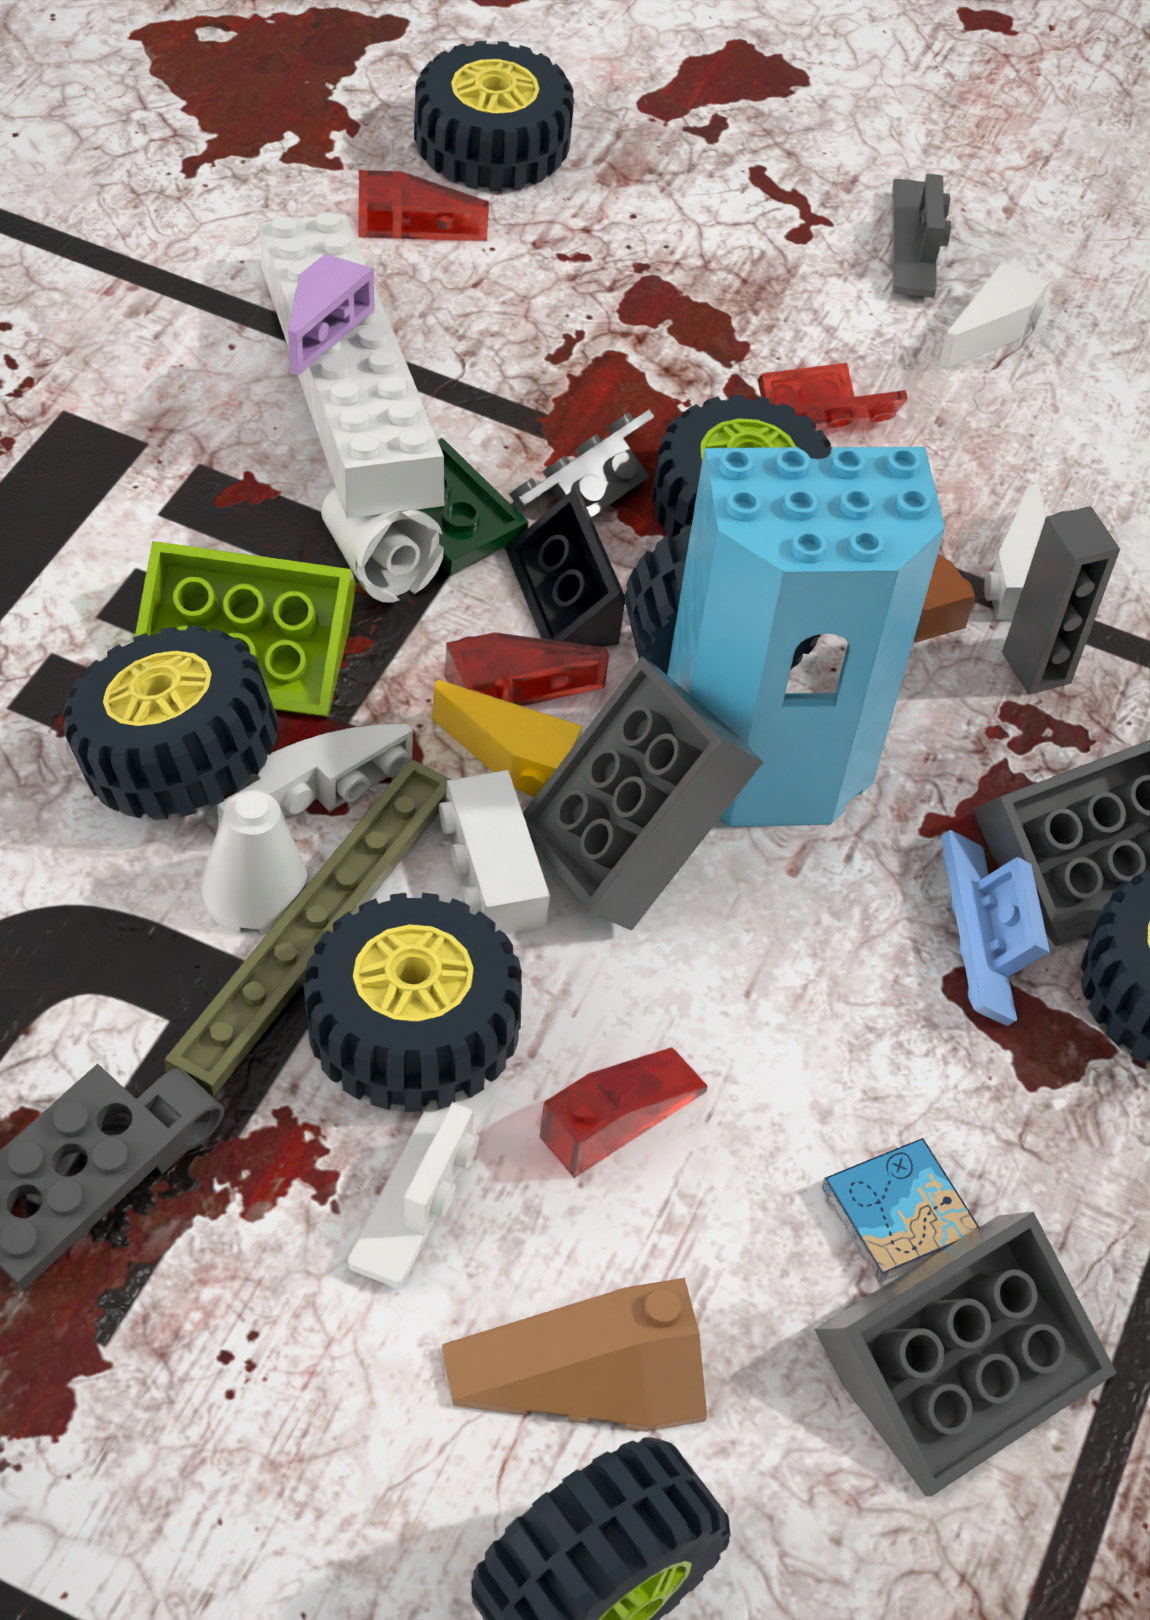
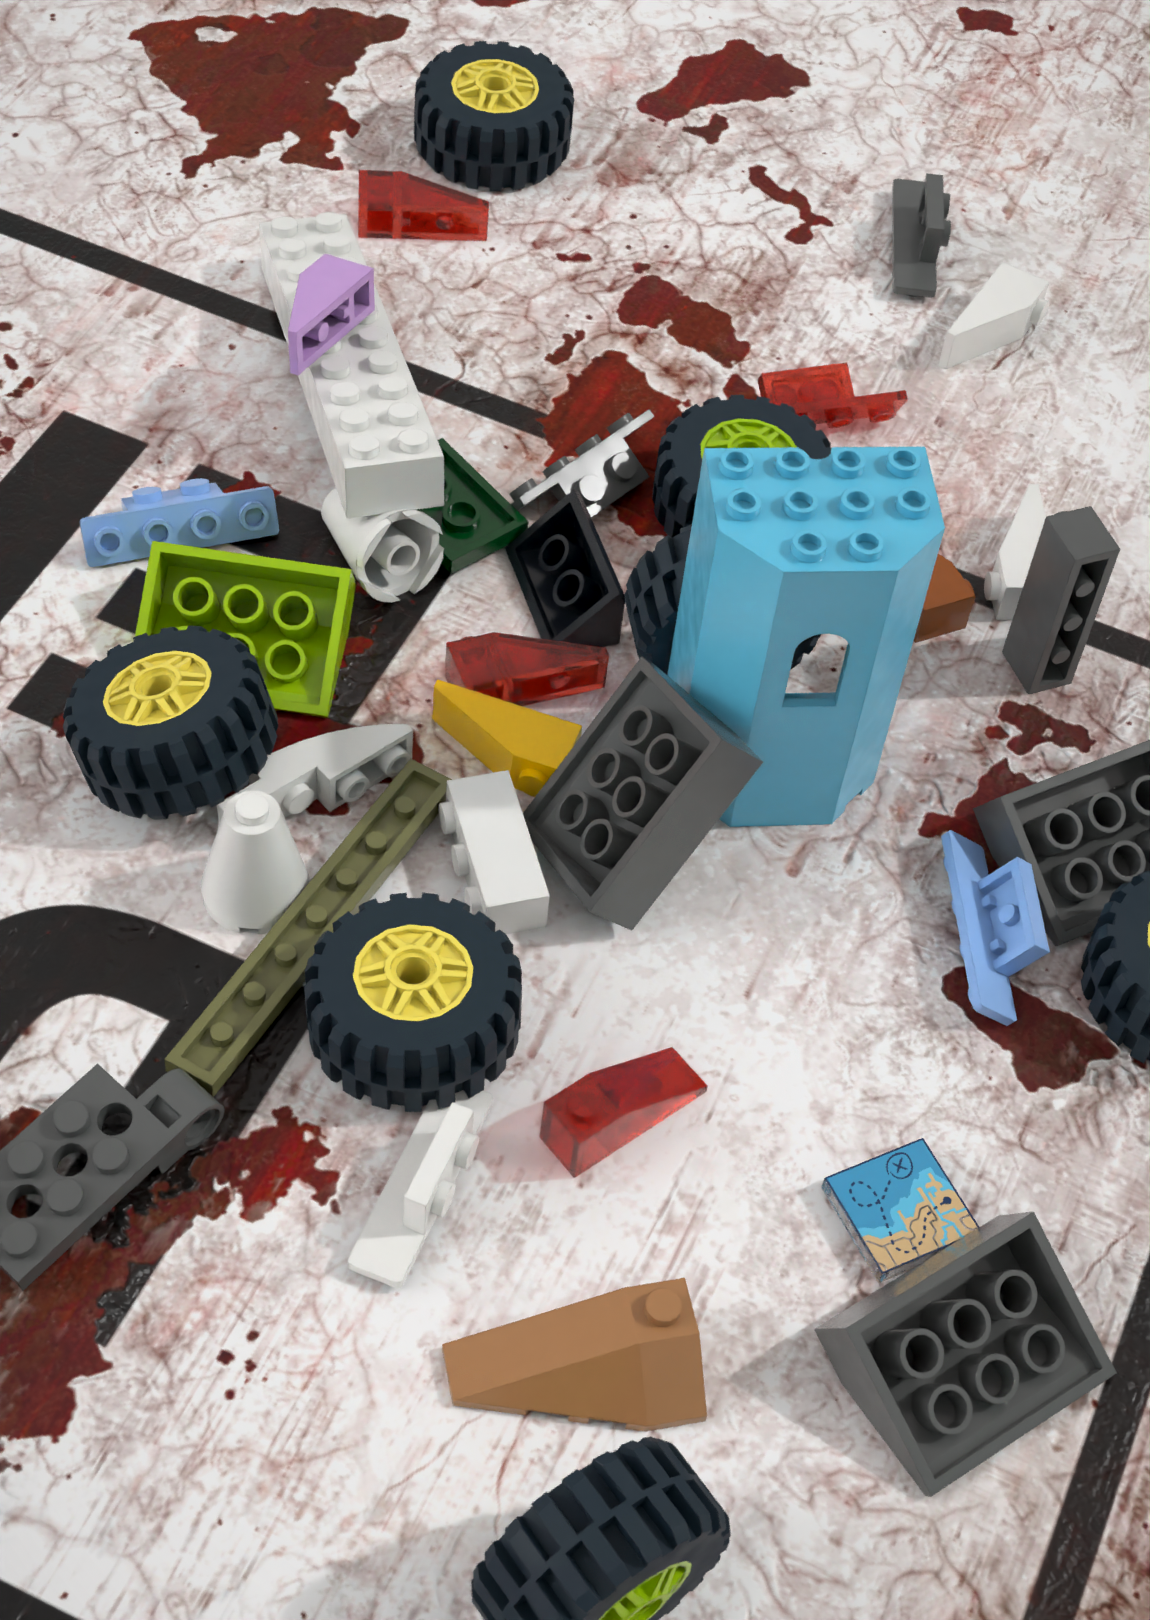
(184, 516): none -> light blue bracket

